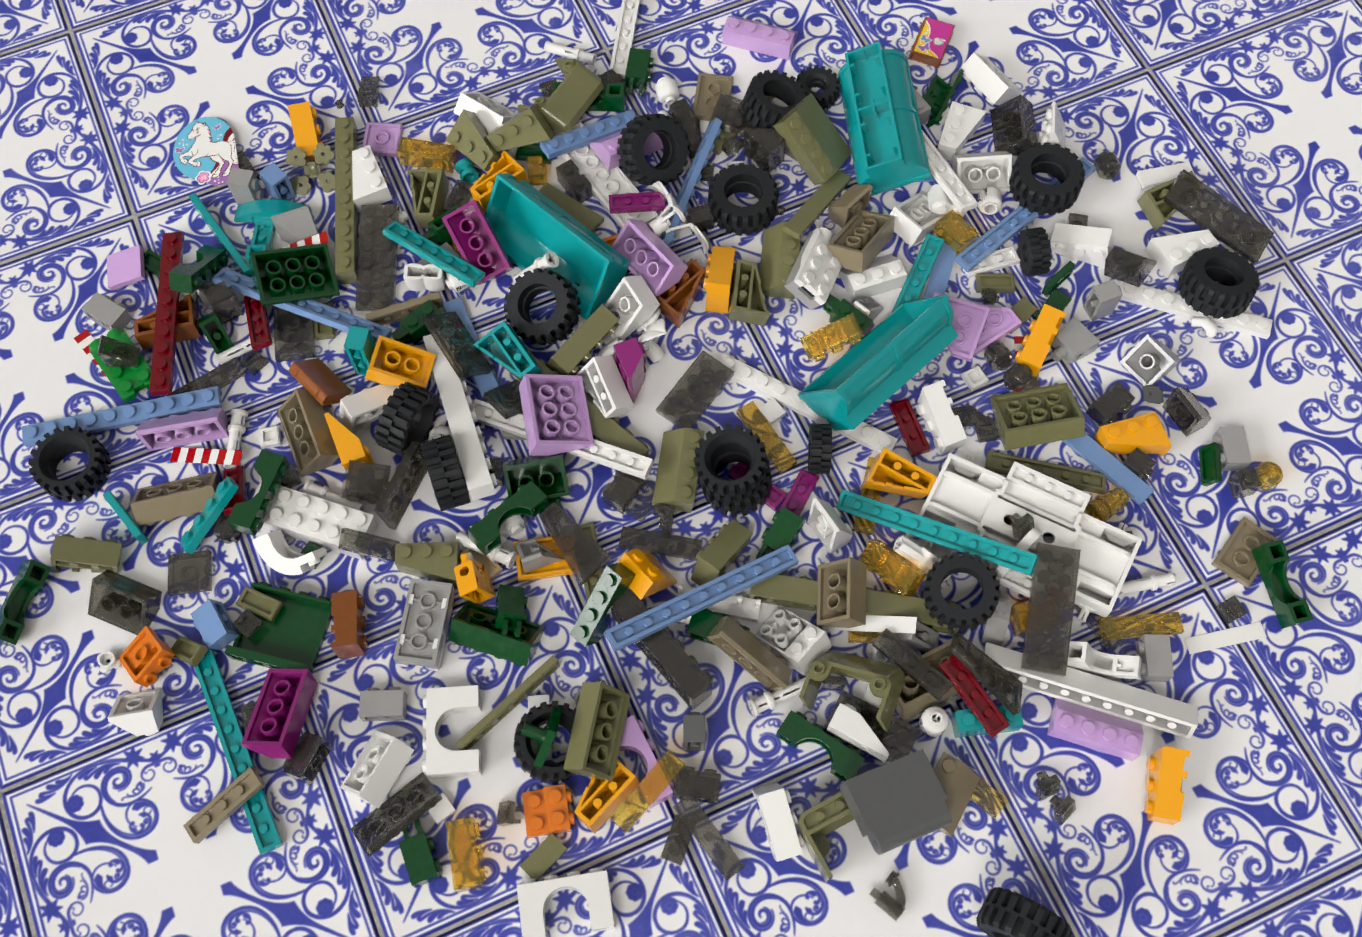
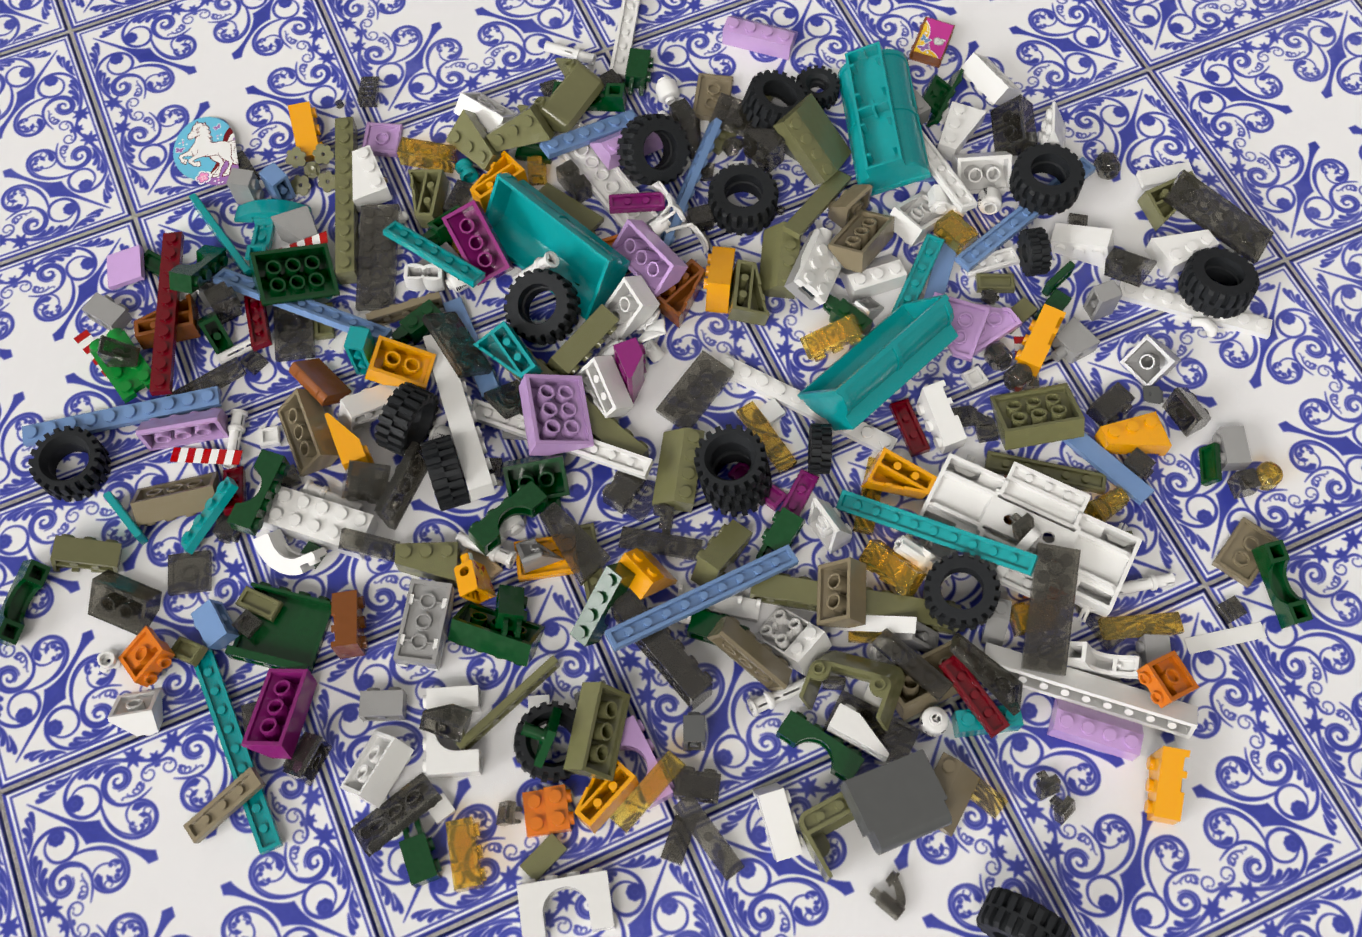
(447, 721): none -> clear smoke slope
(1167, 679): none -> orange plate

